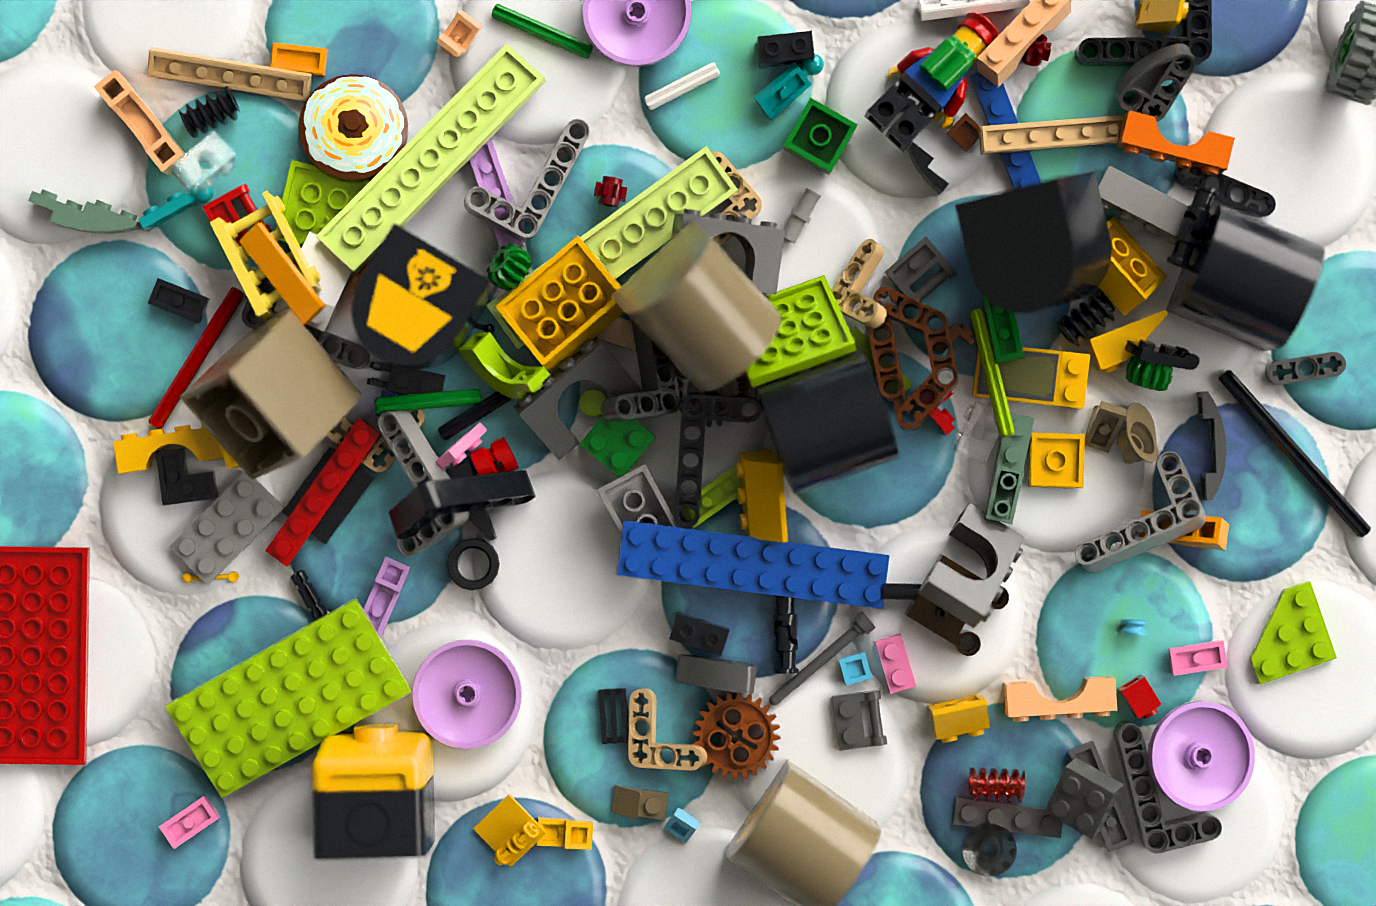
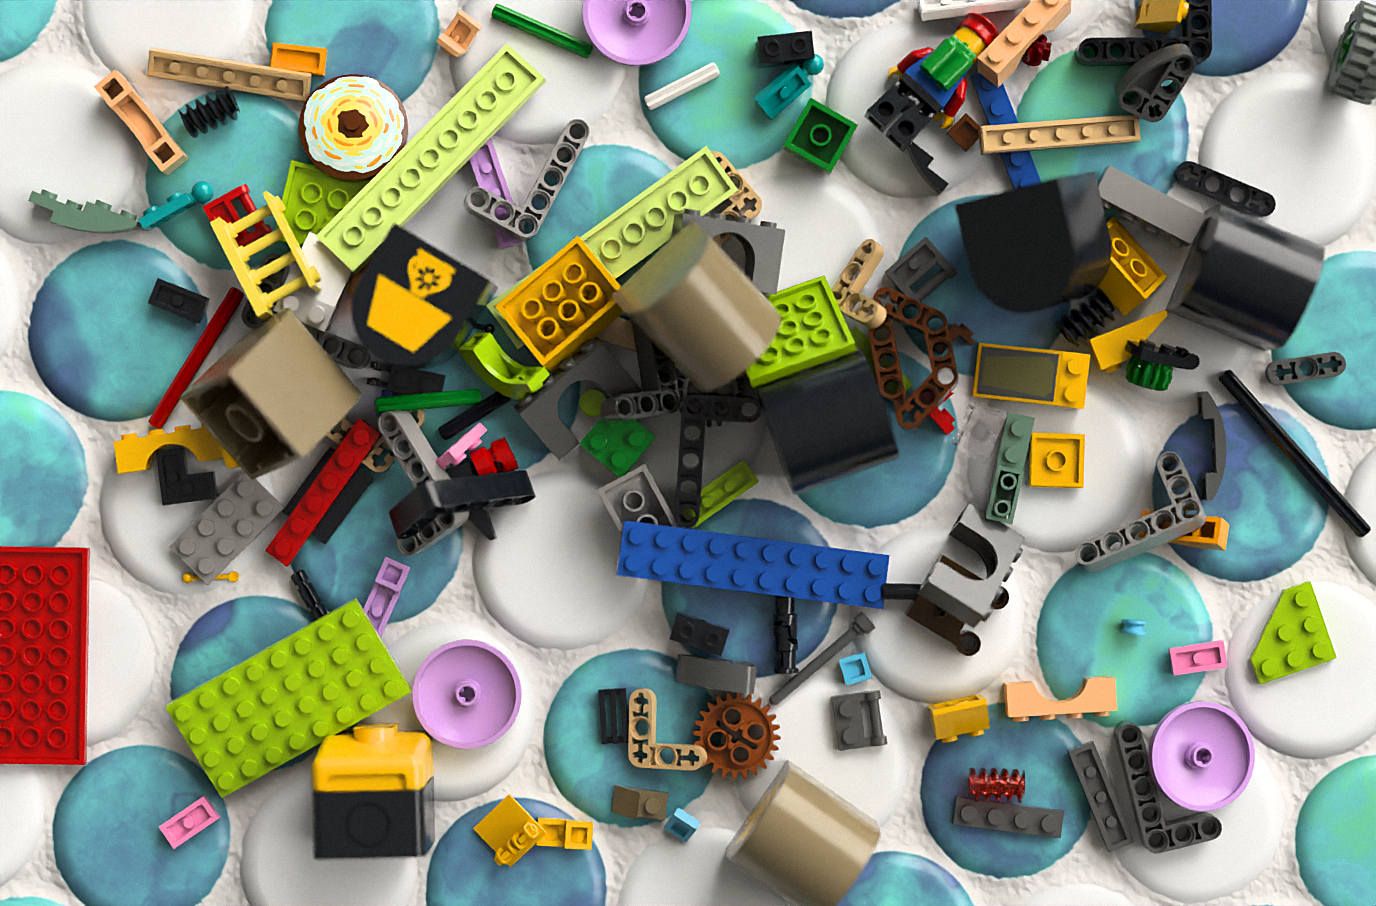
(210, 150): clear brick -> none
(282, 273): light orange tile -> none
(453, 567): black tyre -> none
(509, 267): green gear -> none
(610, 191): dark red gear -> none
(762, 495): yellow slope -> none
(801, 214): light grey pin -> none
(895, 663): bright pink plate -> none
(992, 373): lime axle -> none
(993, 861): clear smoke dish -> none
(1004, 333): green plate -> none
(1083, 798): dark grey brick -> none
(1104, 426): dark tan slope -> none
(1138, 437): dark tan piece -> none
(1140, 697): red brick -> none
(1141, 135): orange arch -> none
(1193, 222): black piece -> none

